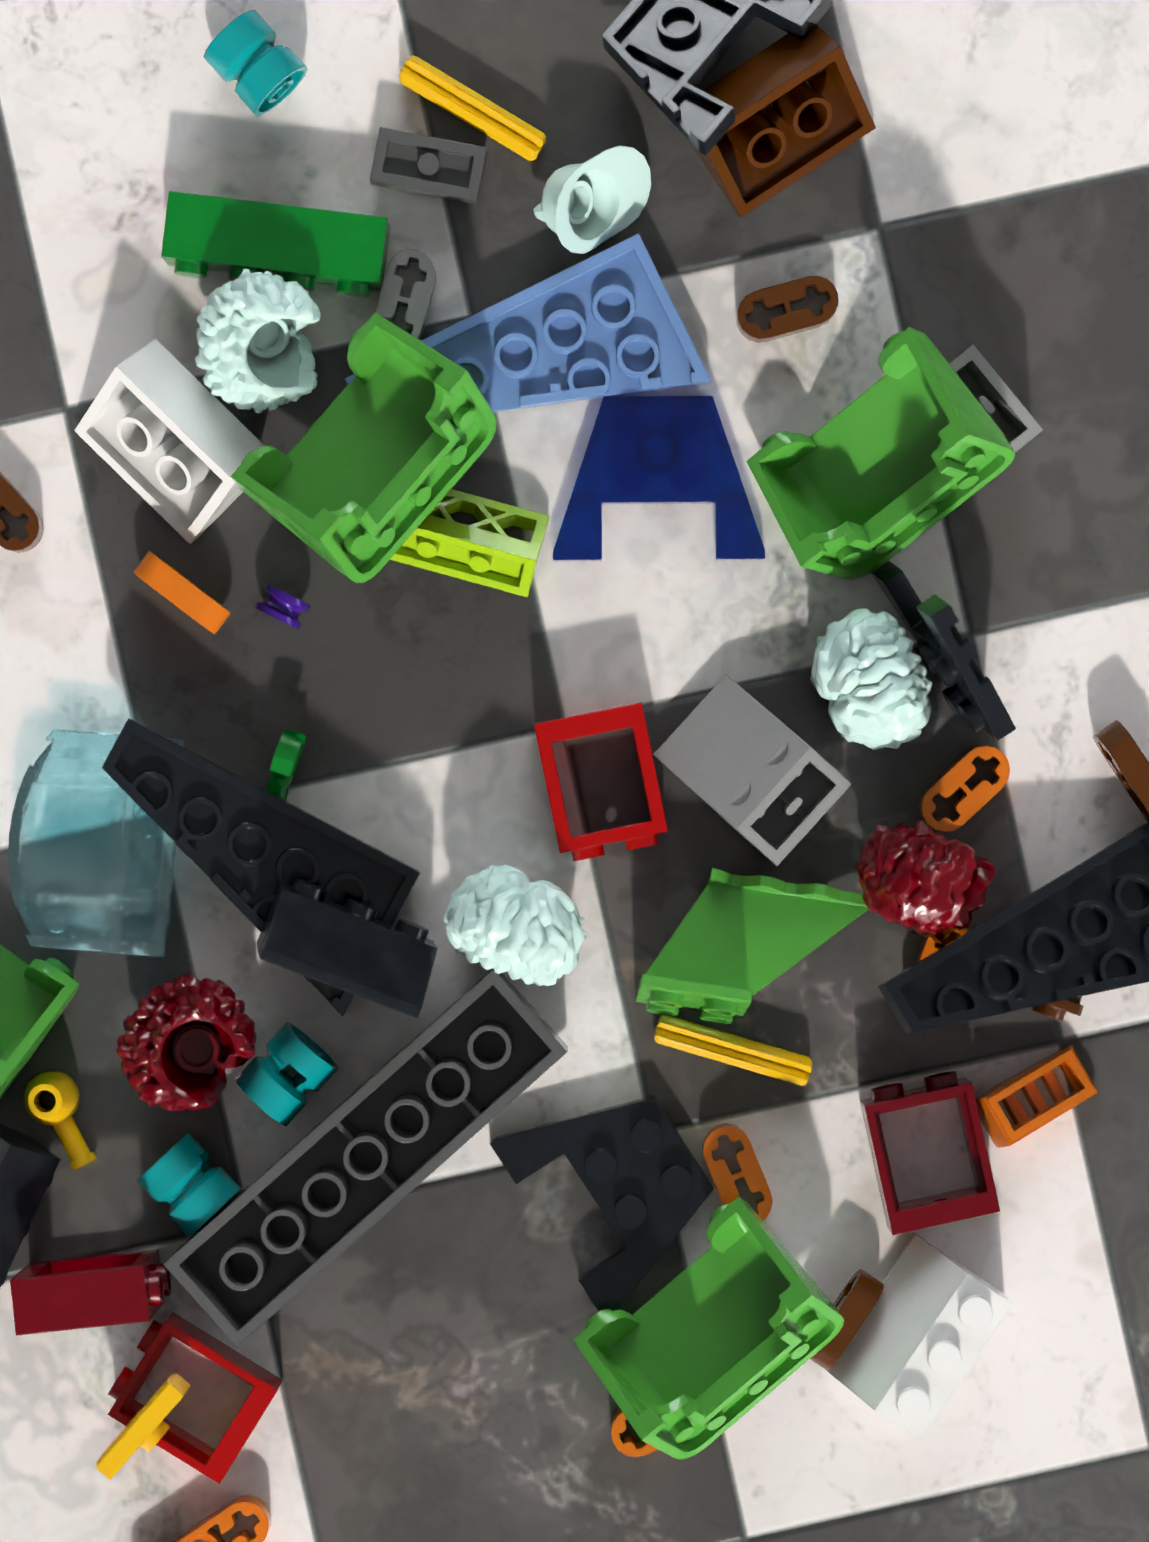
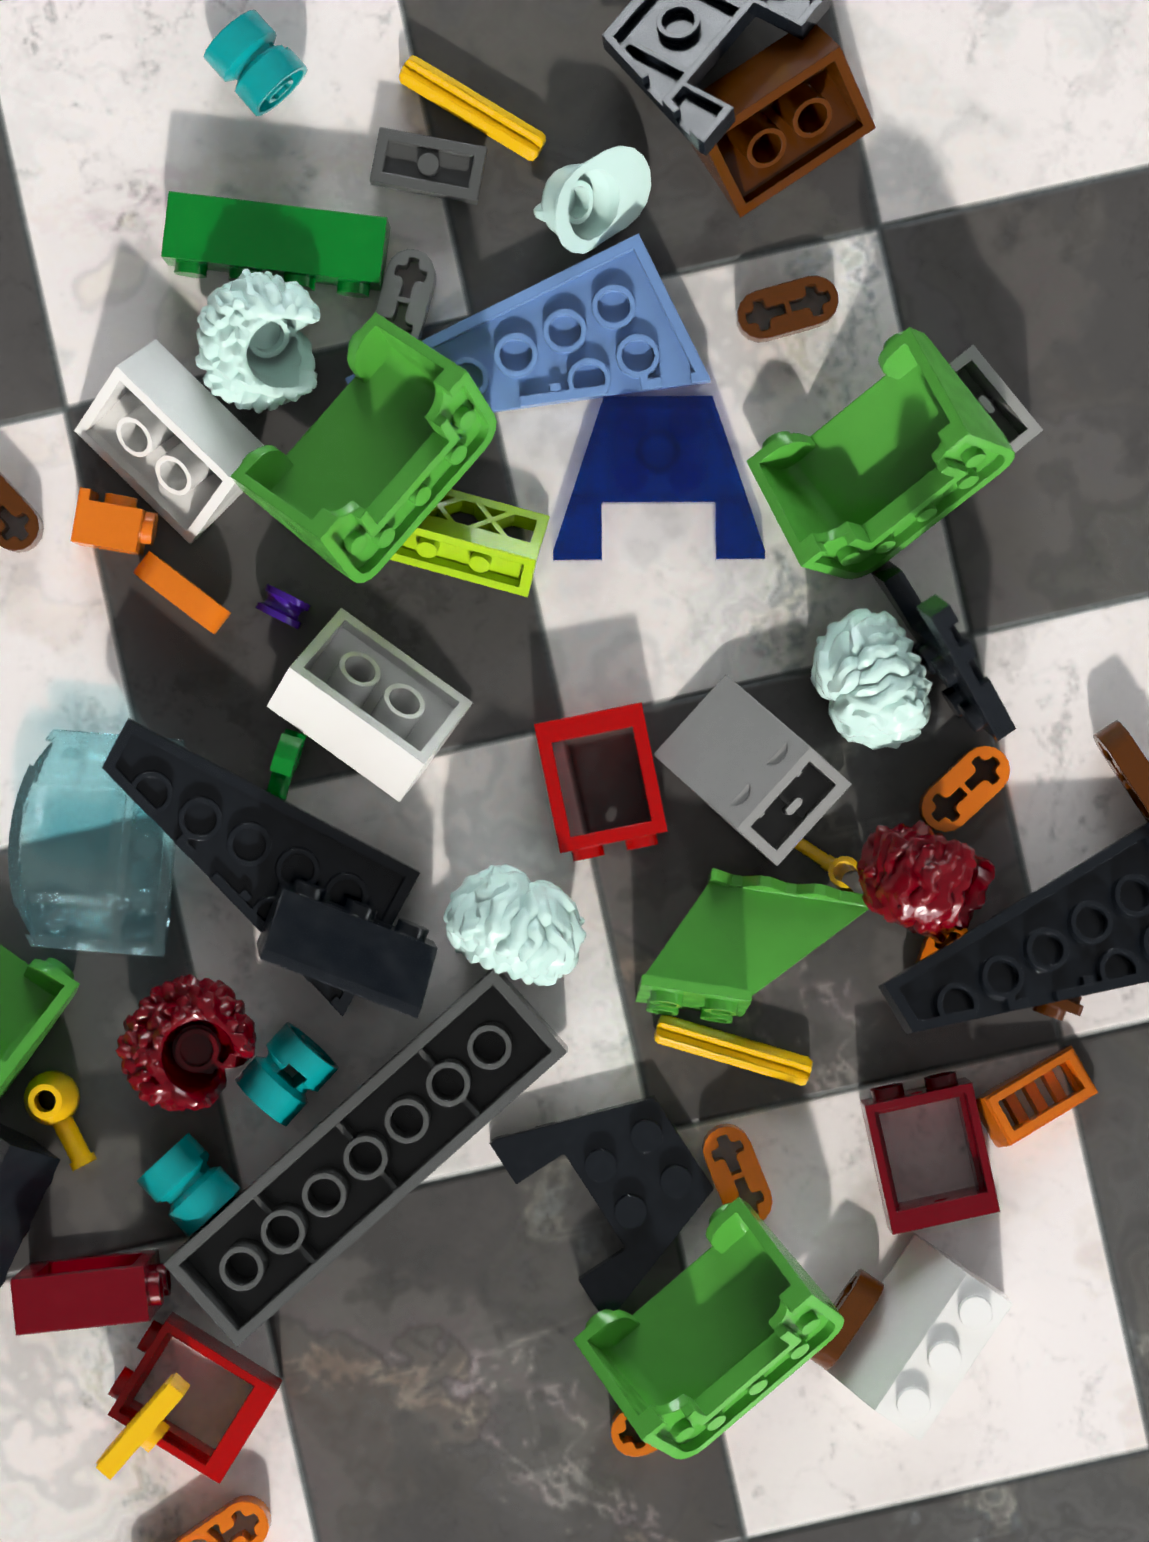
(113, 523): none -> orange brick
(369, 704): none -> white slope
(834, 866): none -> yellow hand

